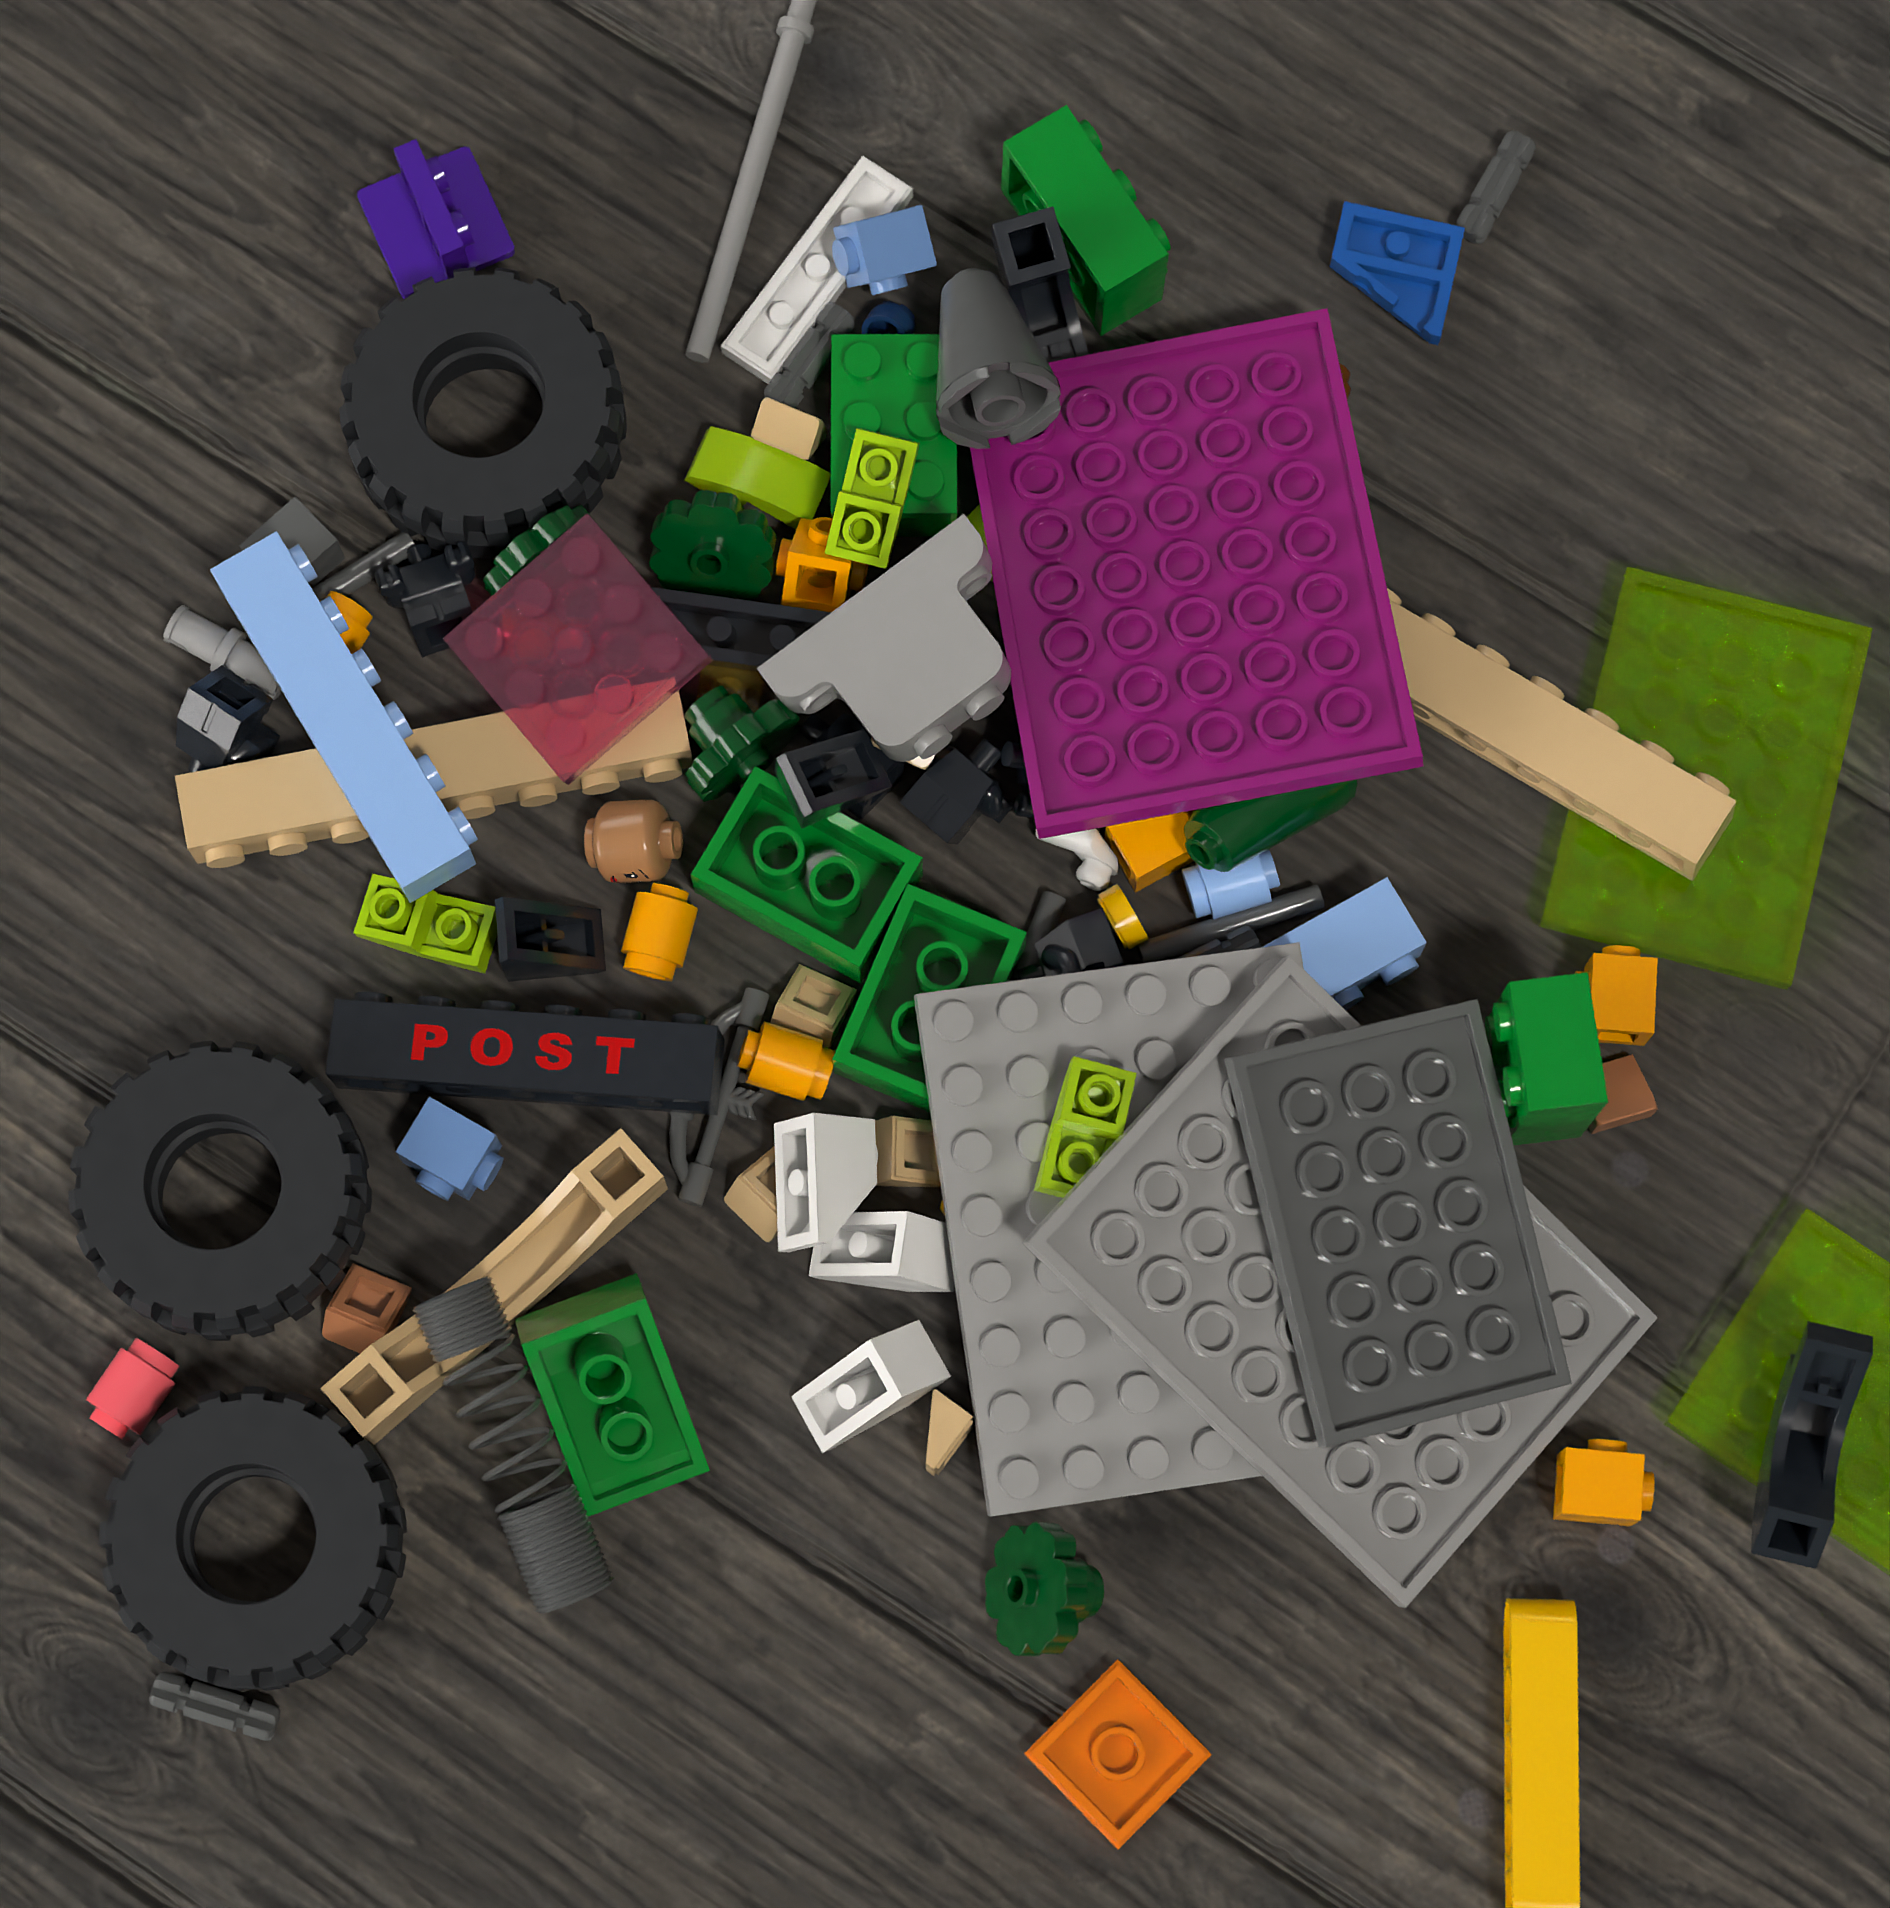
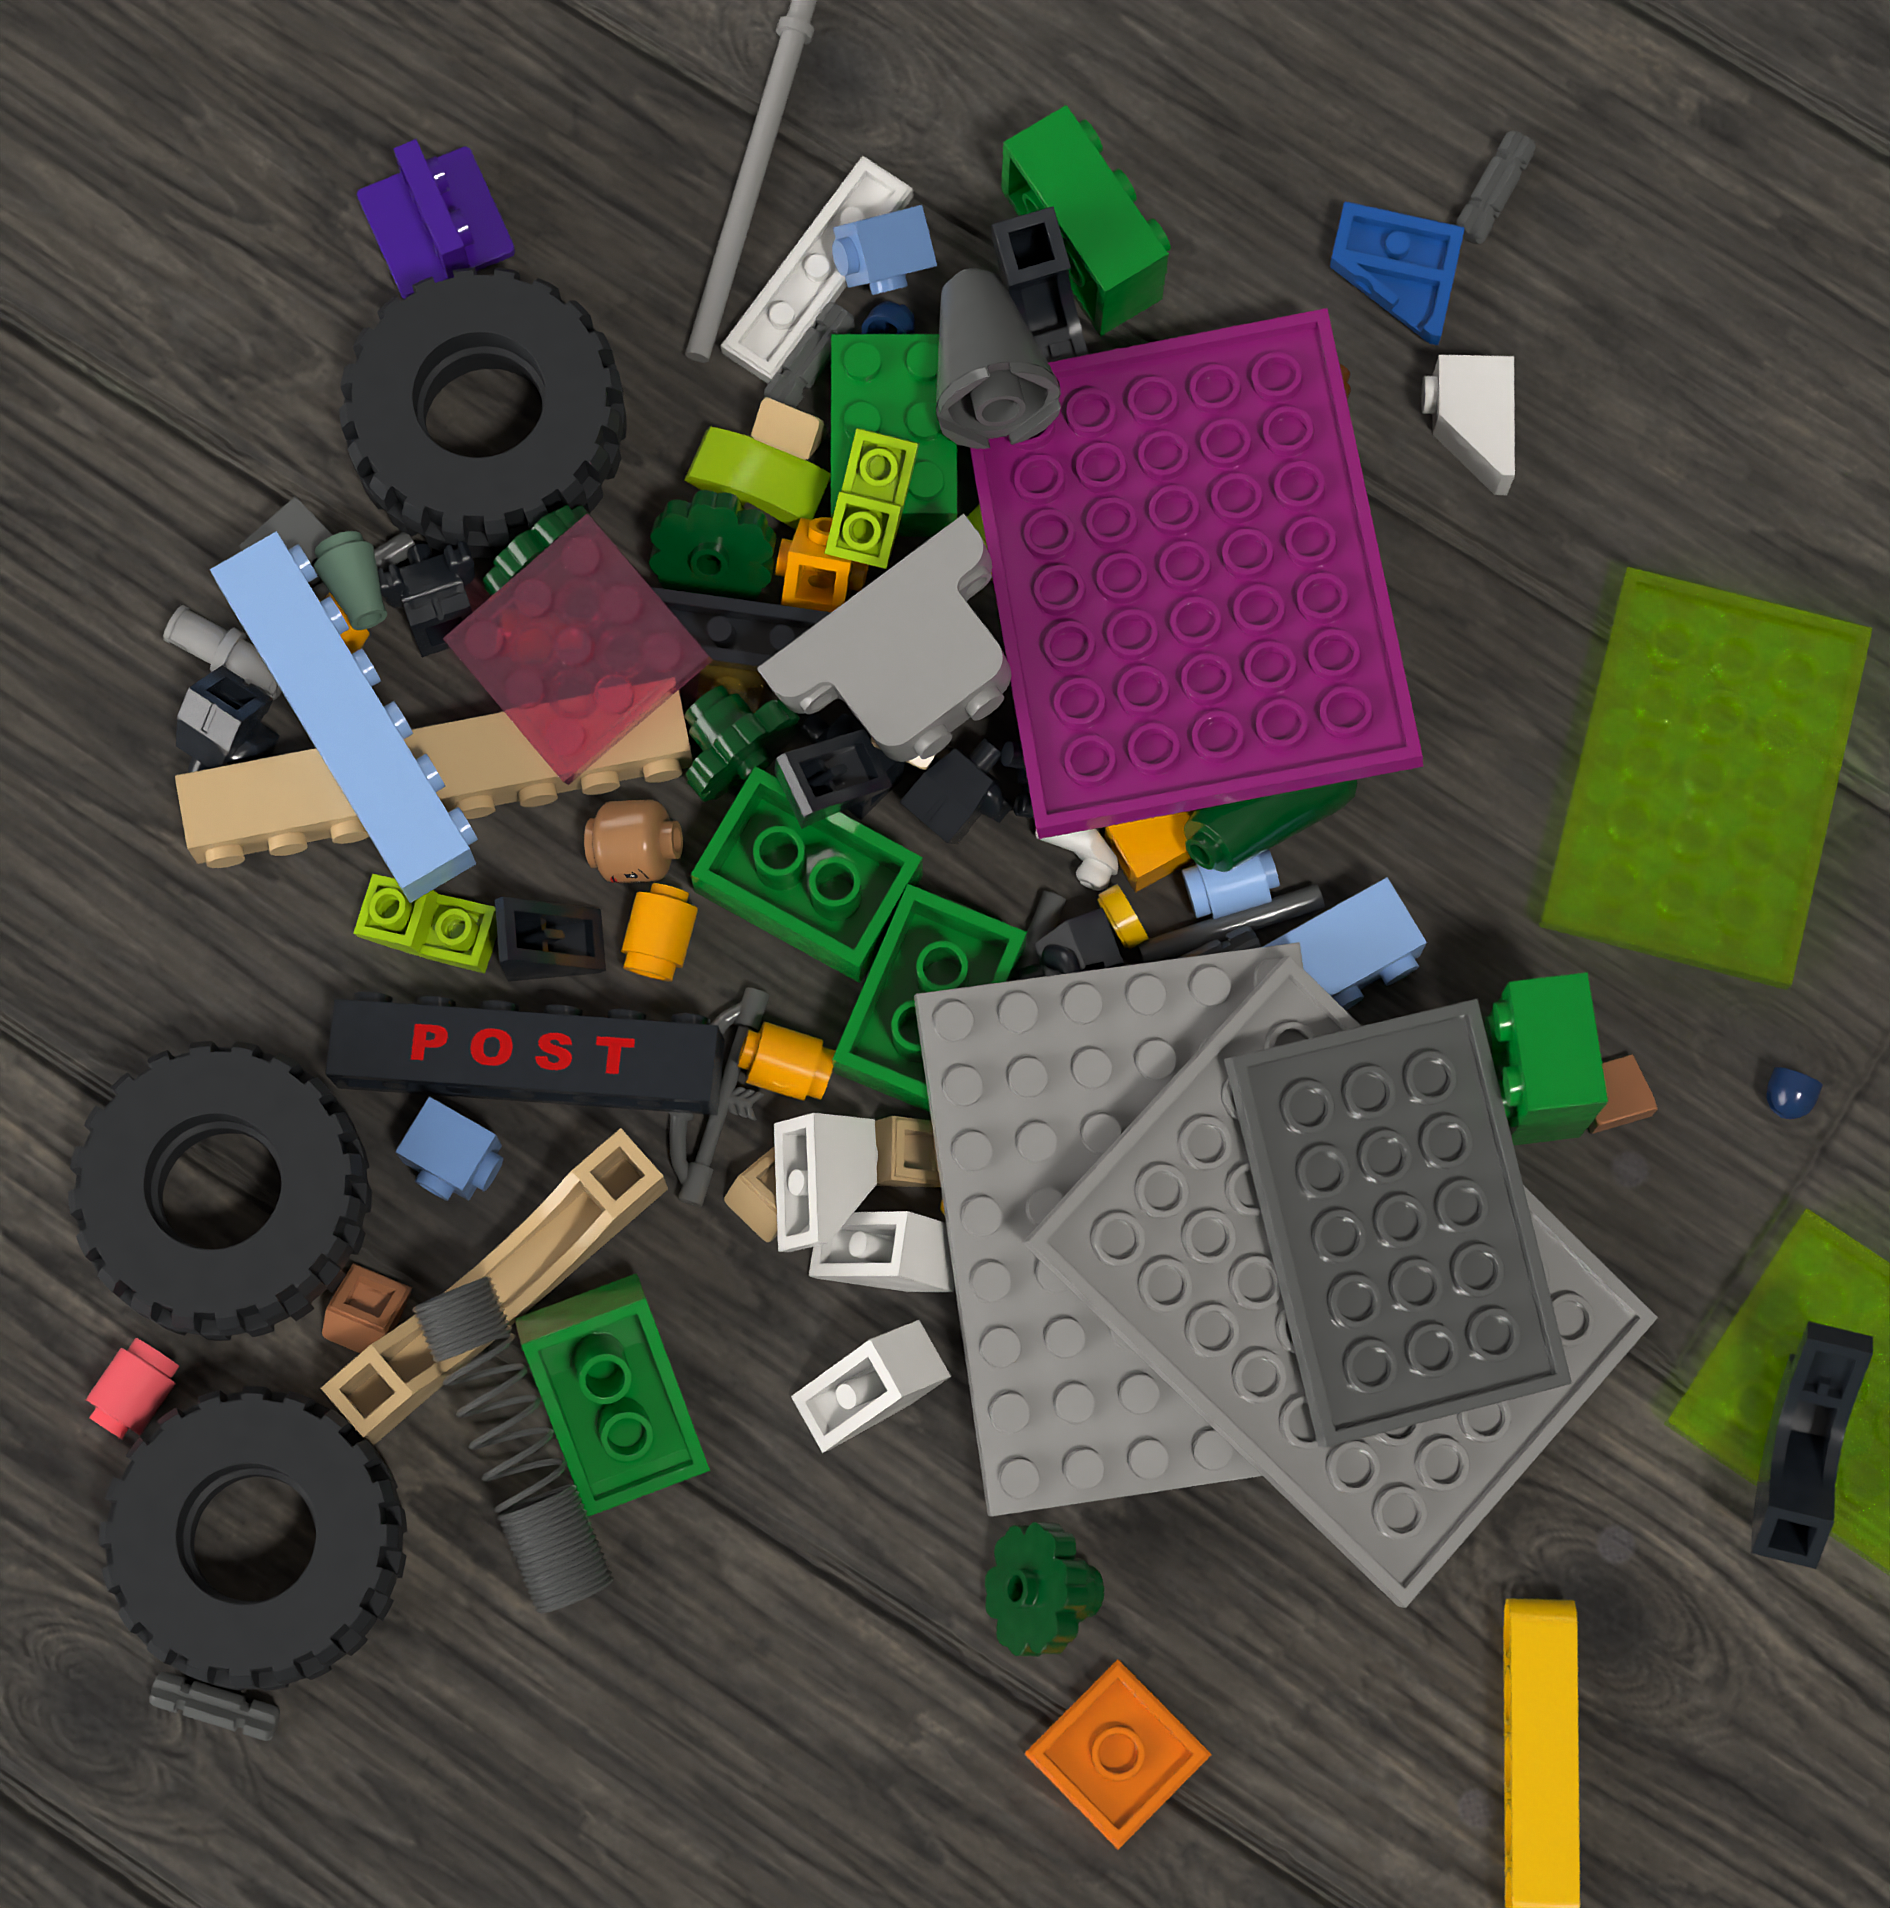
(351, 576): none -> sand green cone
(813, 1005): tan slope -> none
(947, 1431): tan slope -> none
(1085, 1123): lime slope -> none
(1475, 414): none -> white slope
(1558, 748): tan brick -> none
(1602, 1484): light orange brick -> none
(1623, 994): light orange brick -> none
(1792, 1093): none -> dark blue hinge

